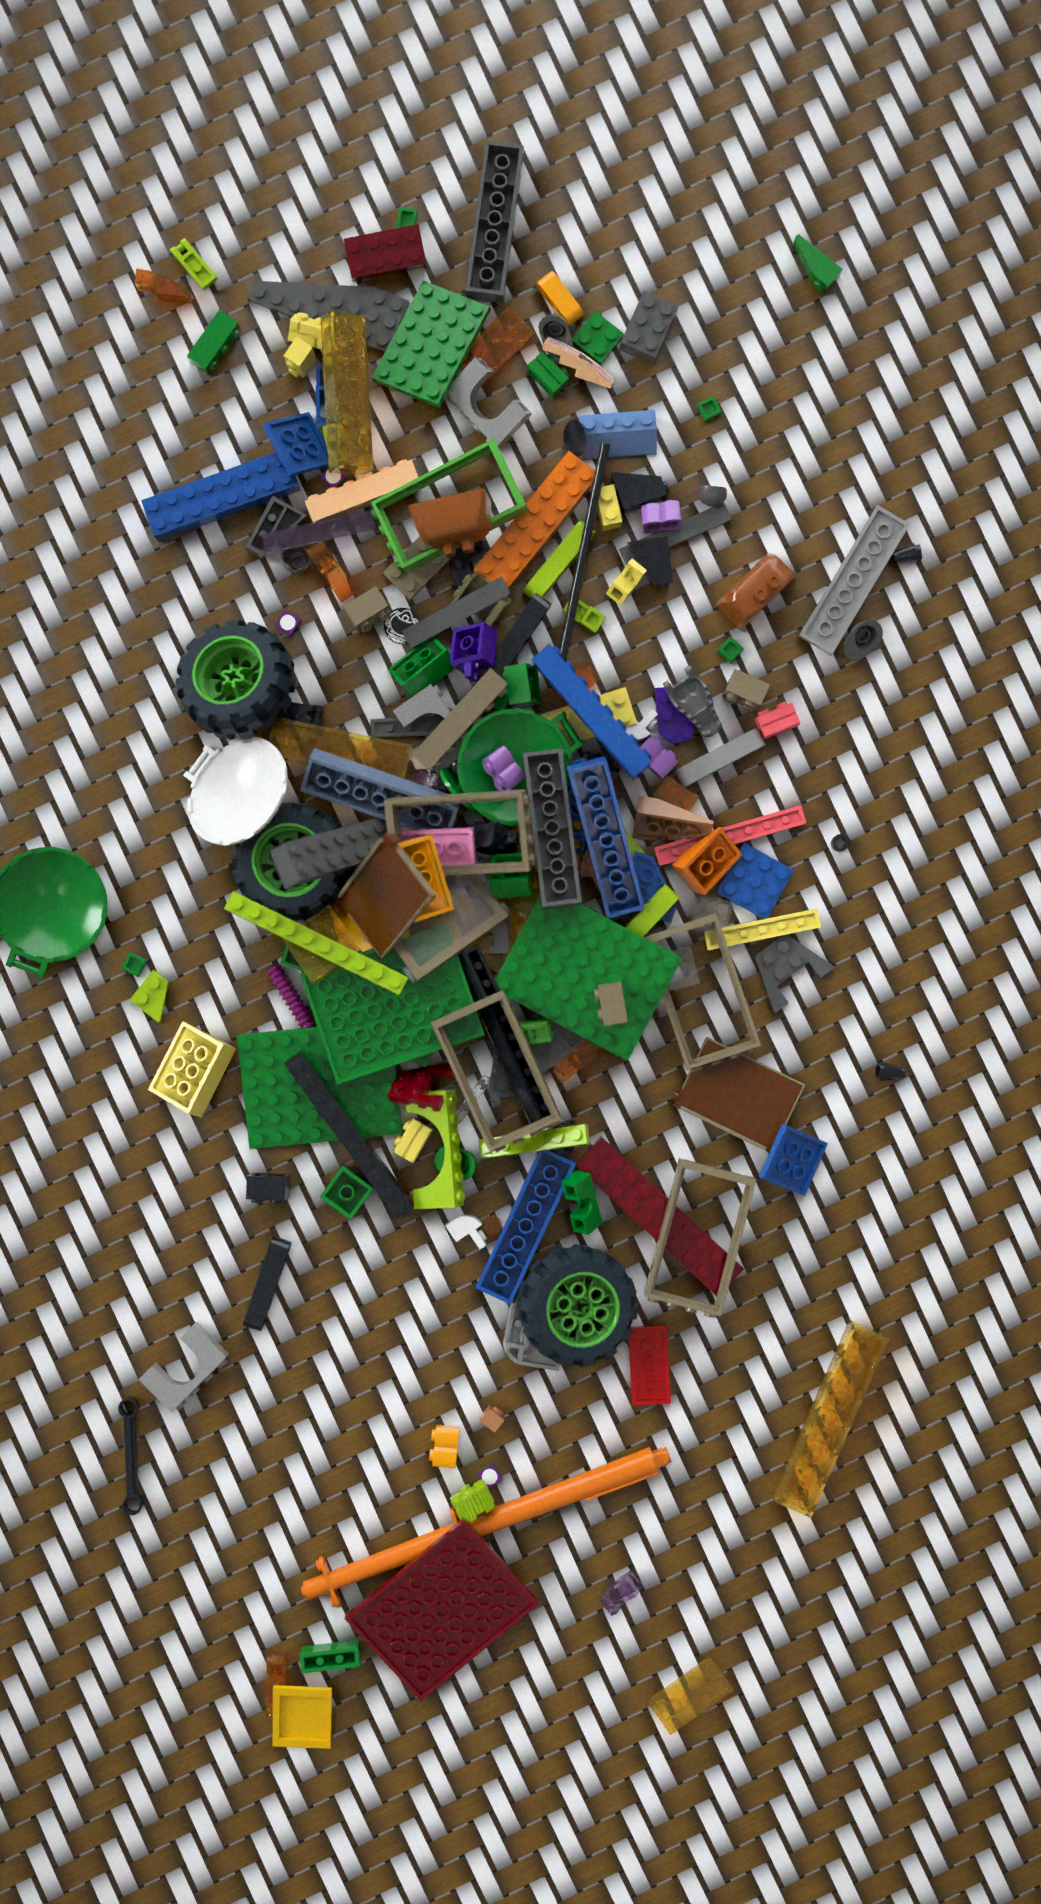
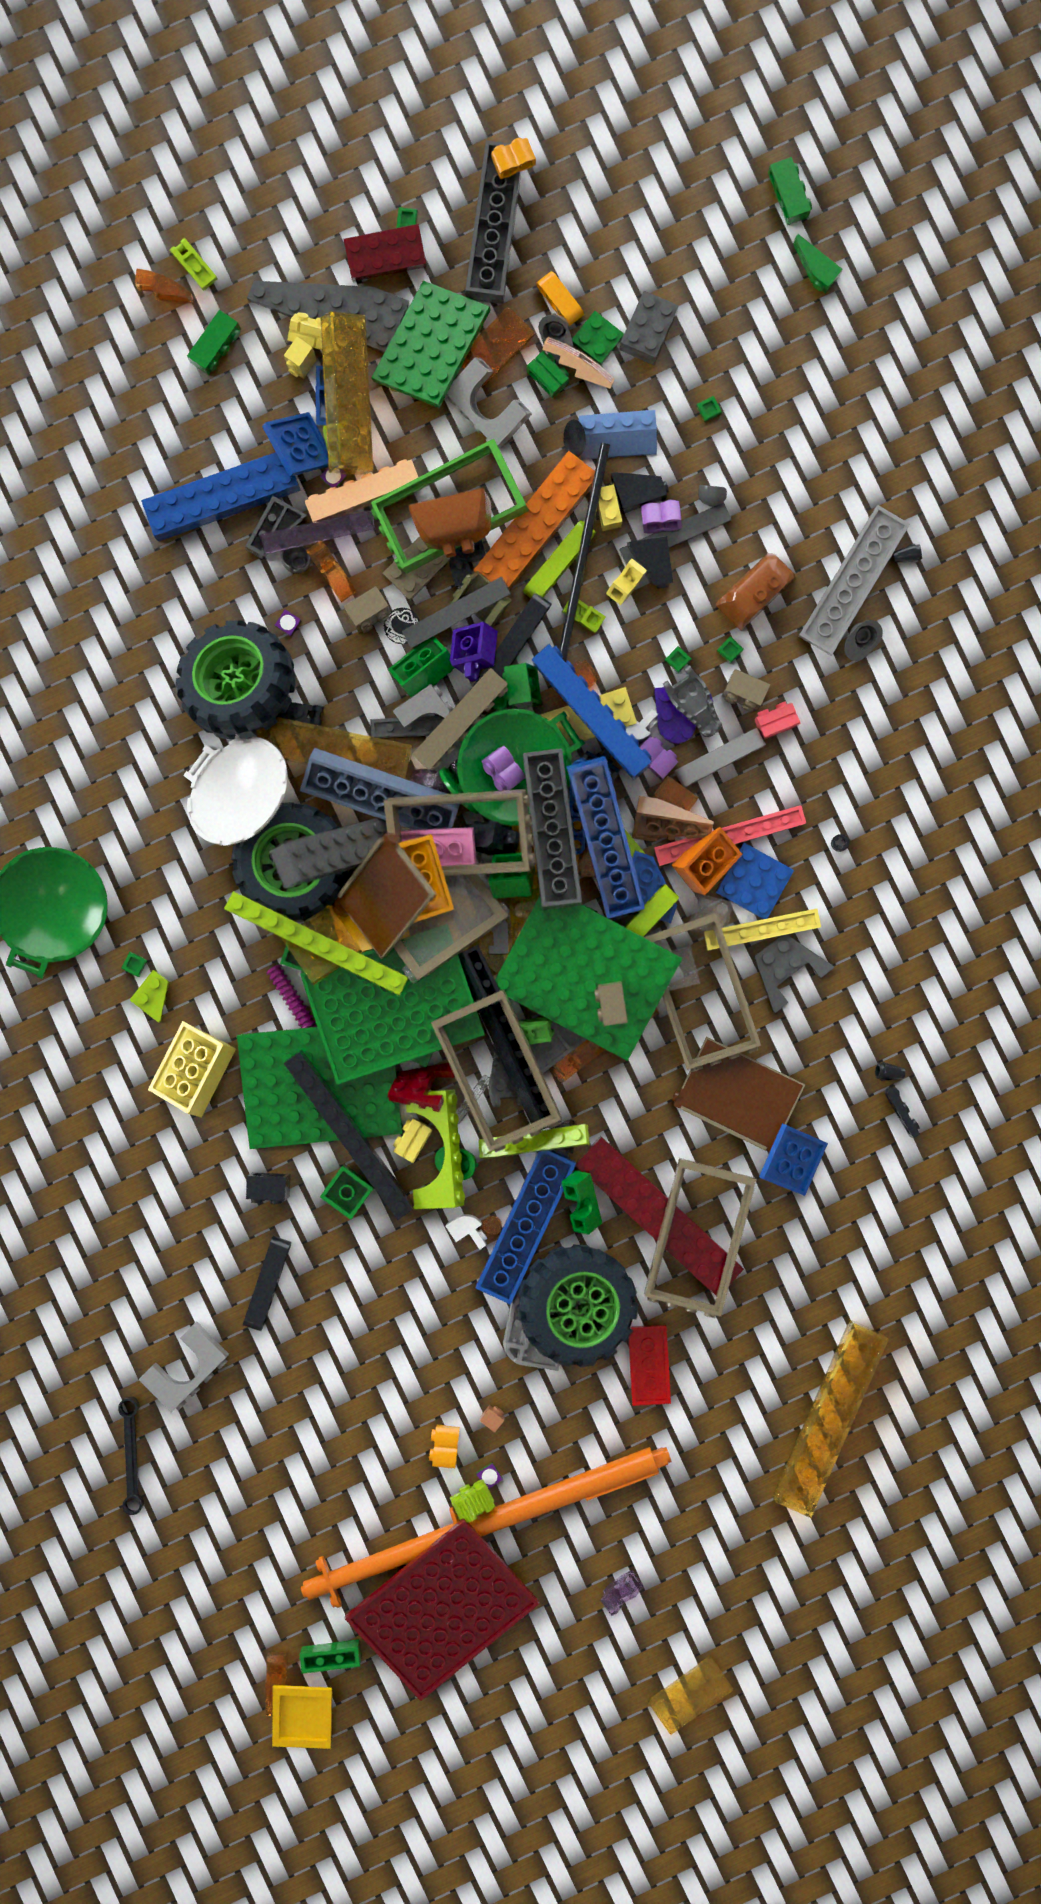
(513, 157): none -> light orange brick
(678, 659): none -> green tile
(790, 190): none -> green brick
(902, 1111): none -> black plate

